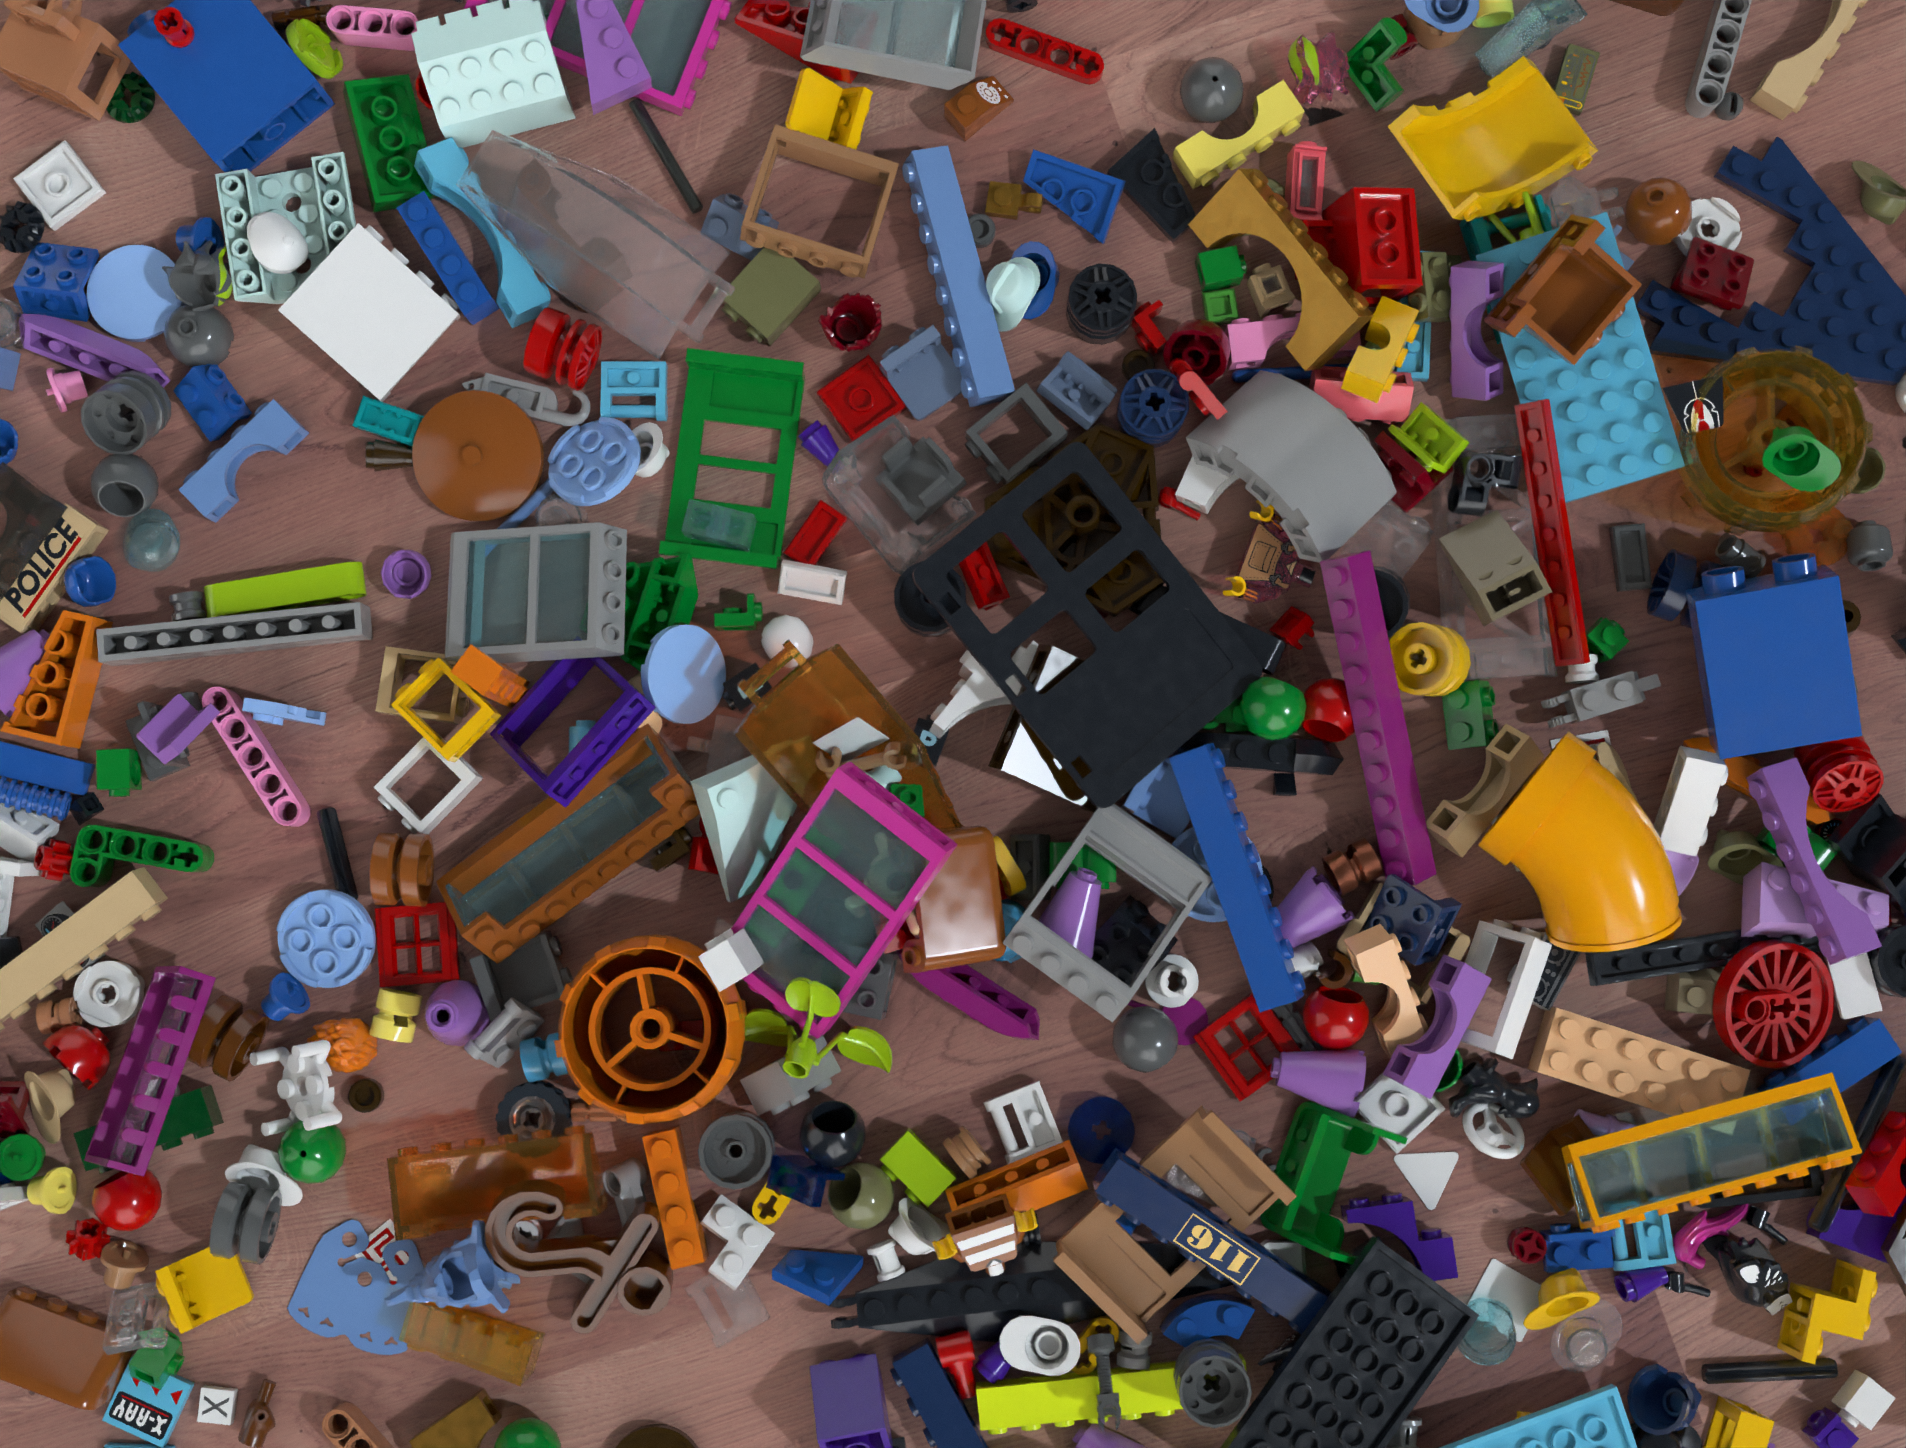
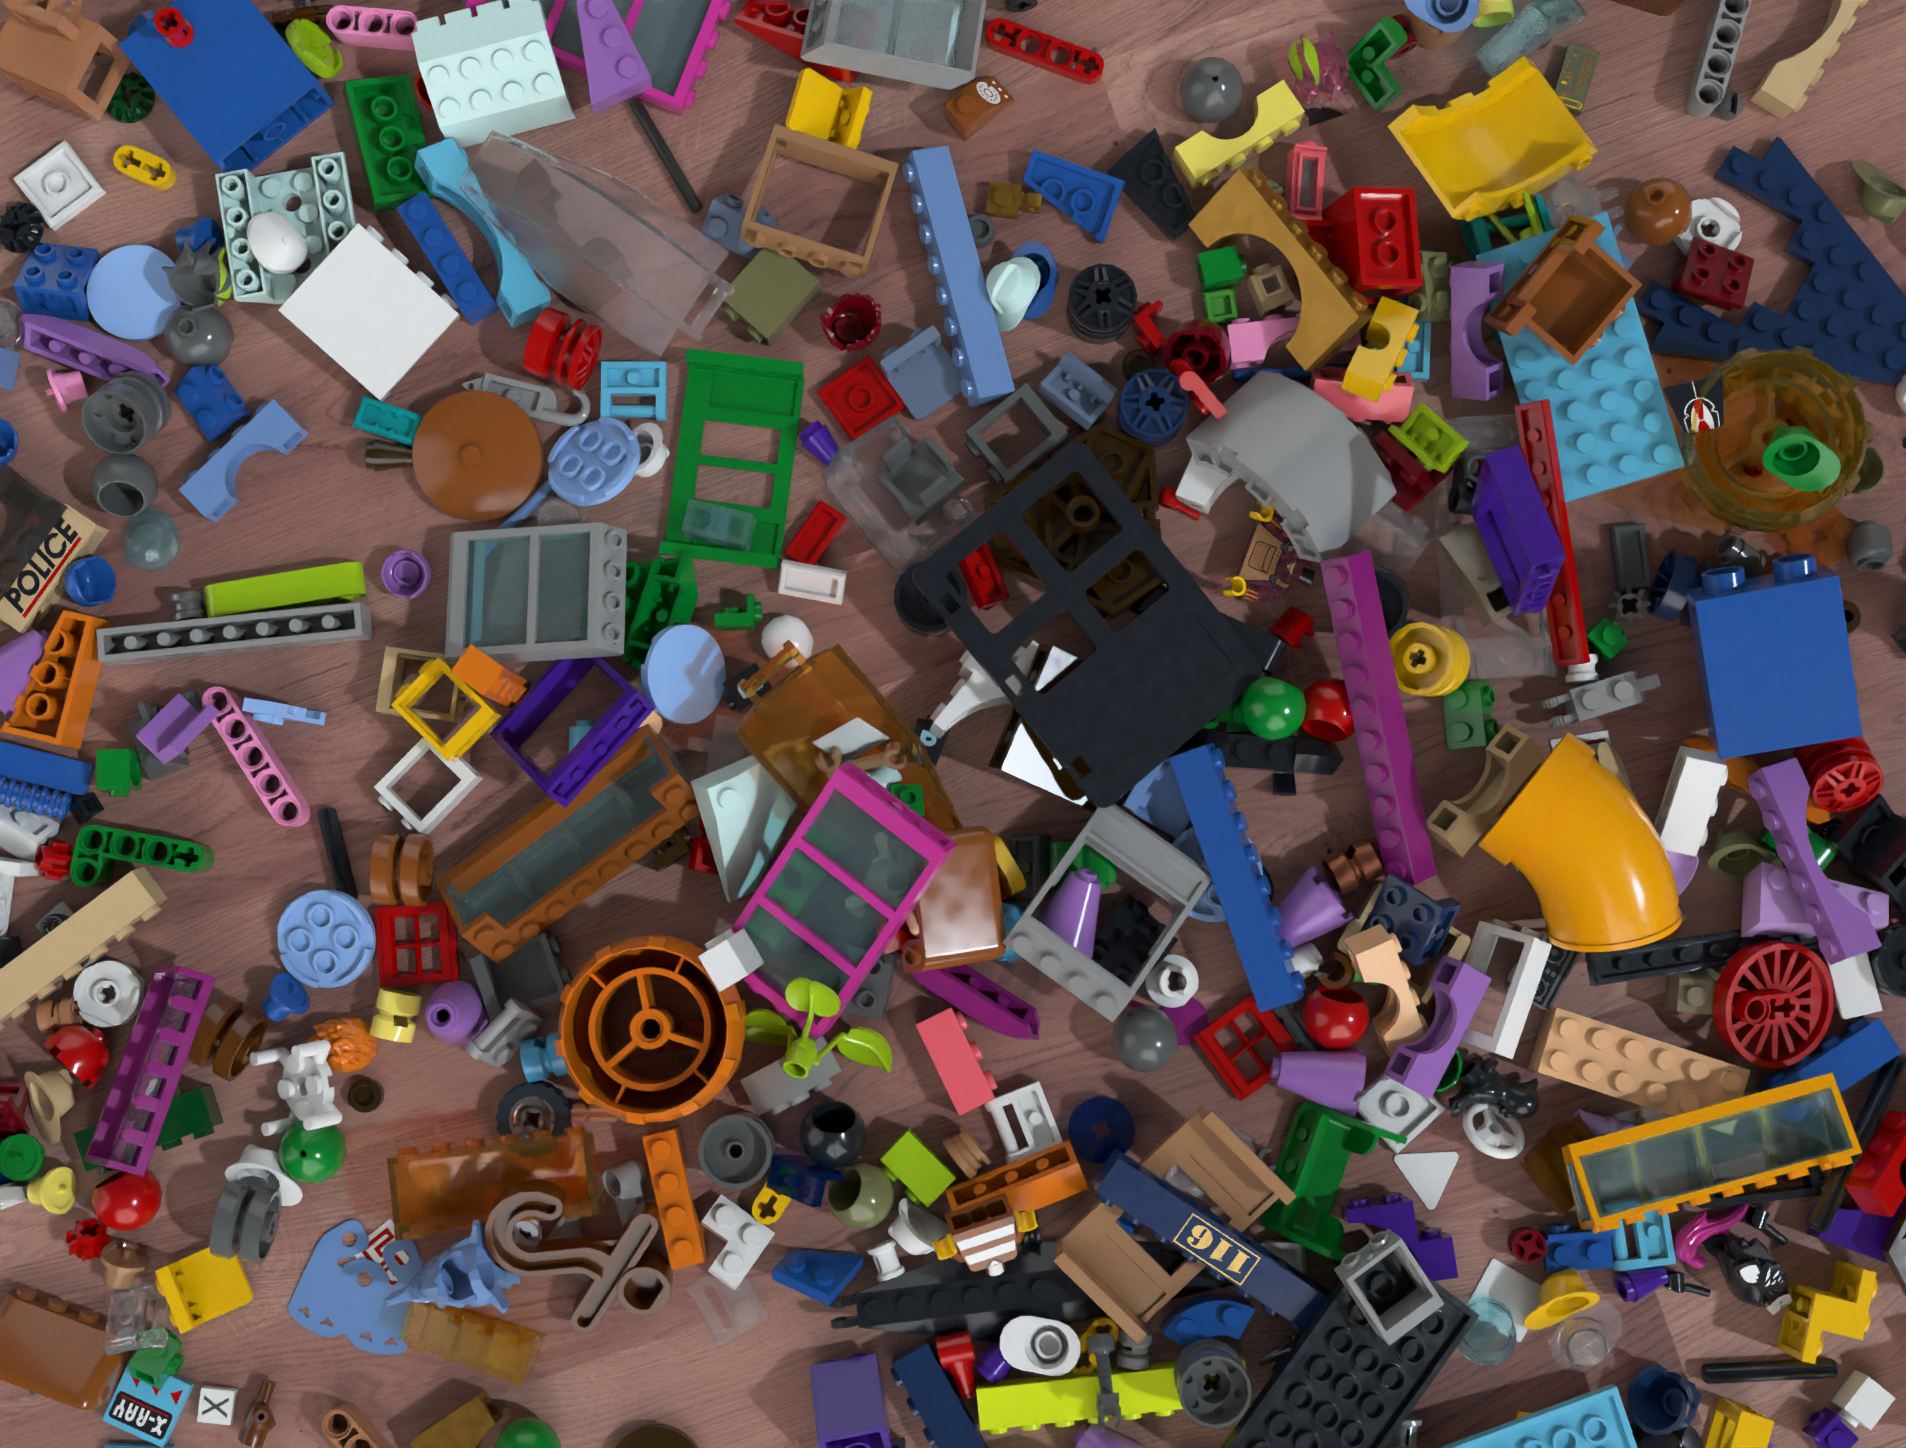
(147, 161): none -> yellow beam
(957, 1060): none -> coral brick
(1407, 1311): none -> light grey window
(1516, 530): none -> dark purple window
(1629, 594): none -> dark grey gear

